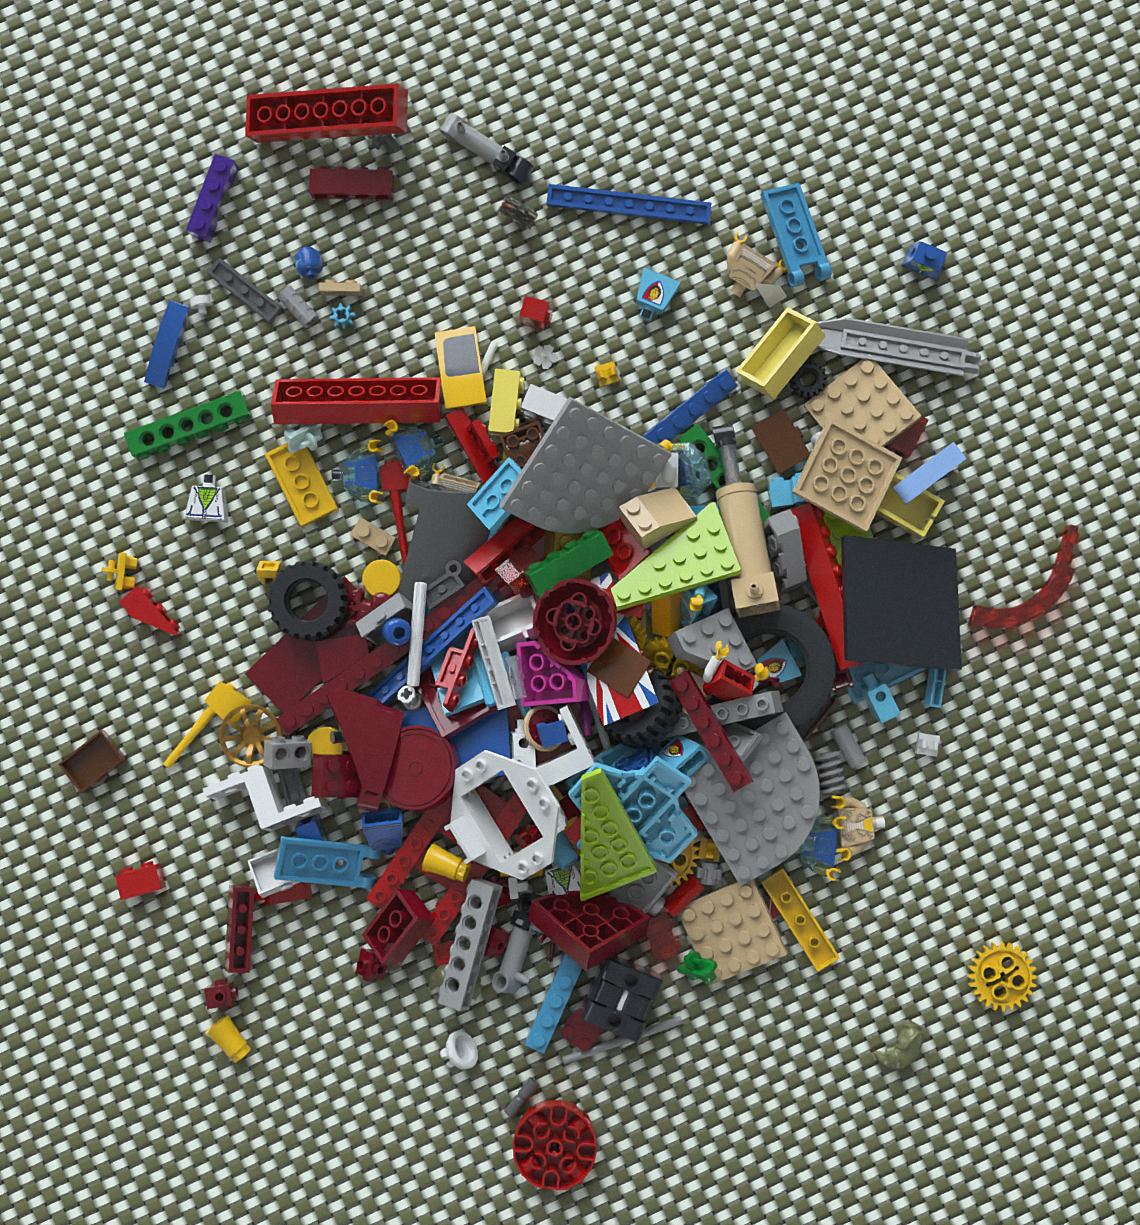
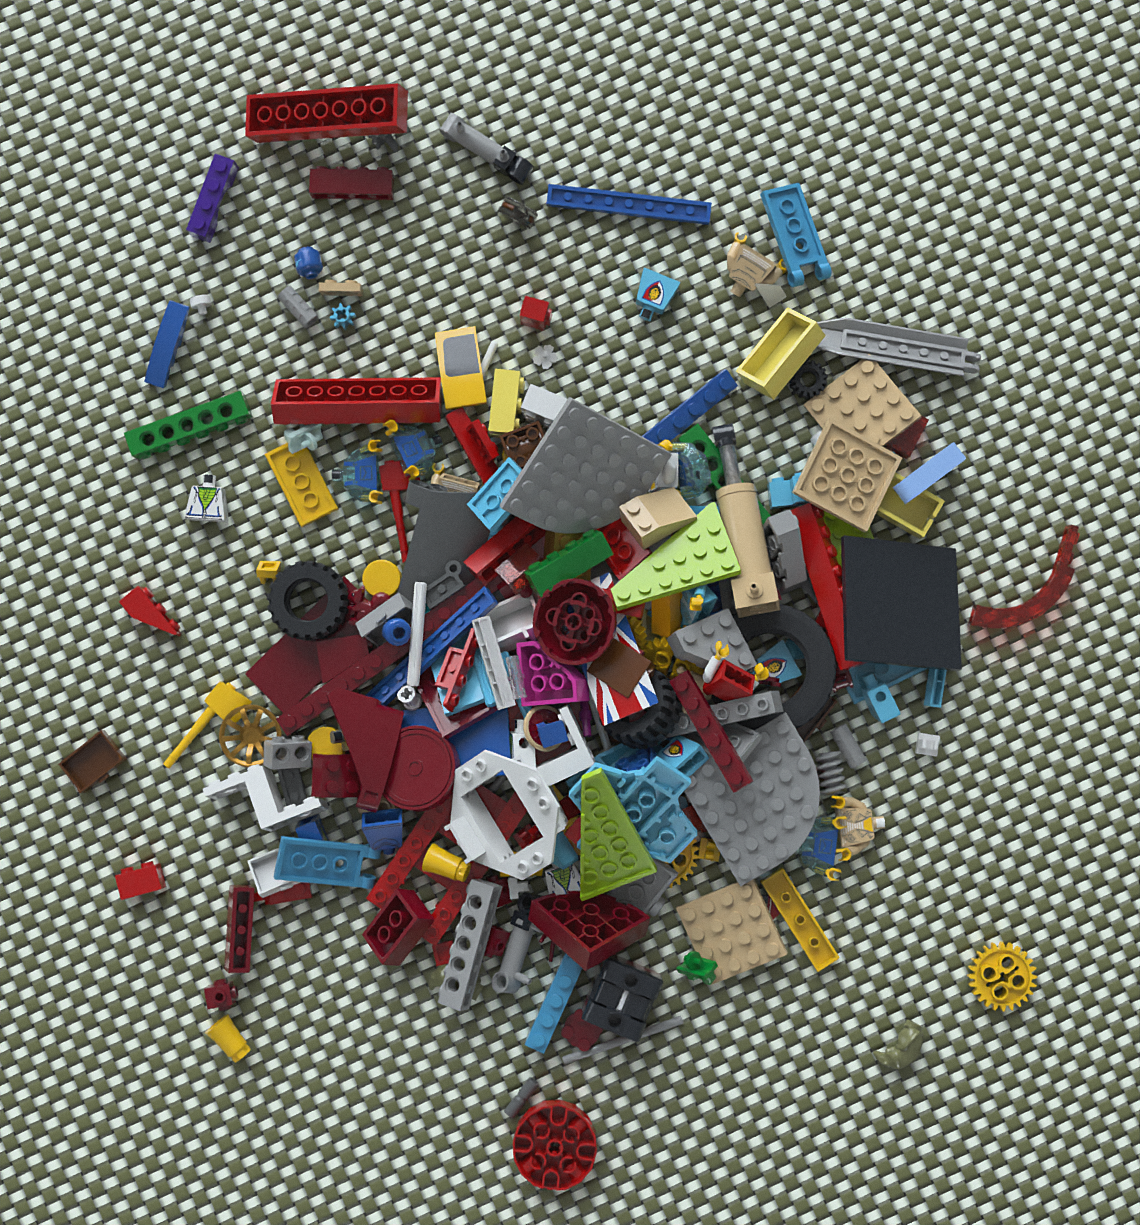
(121, 581): yellow hips -> none
(244, 290): dark grey tile -> none
(370, 966): dark red brick -> none
(373, 536): tan plate -> none
(460, 1050): white hair -> none
(606, 374): yellow tile -> none
(661, 937): clear red brick -> none
(683, 895): red plate -> none
(709, 873): light grey gear -> none
(781, 441): reddish brown container -> none
(925, 260): blue torso -> none

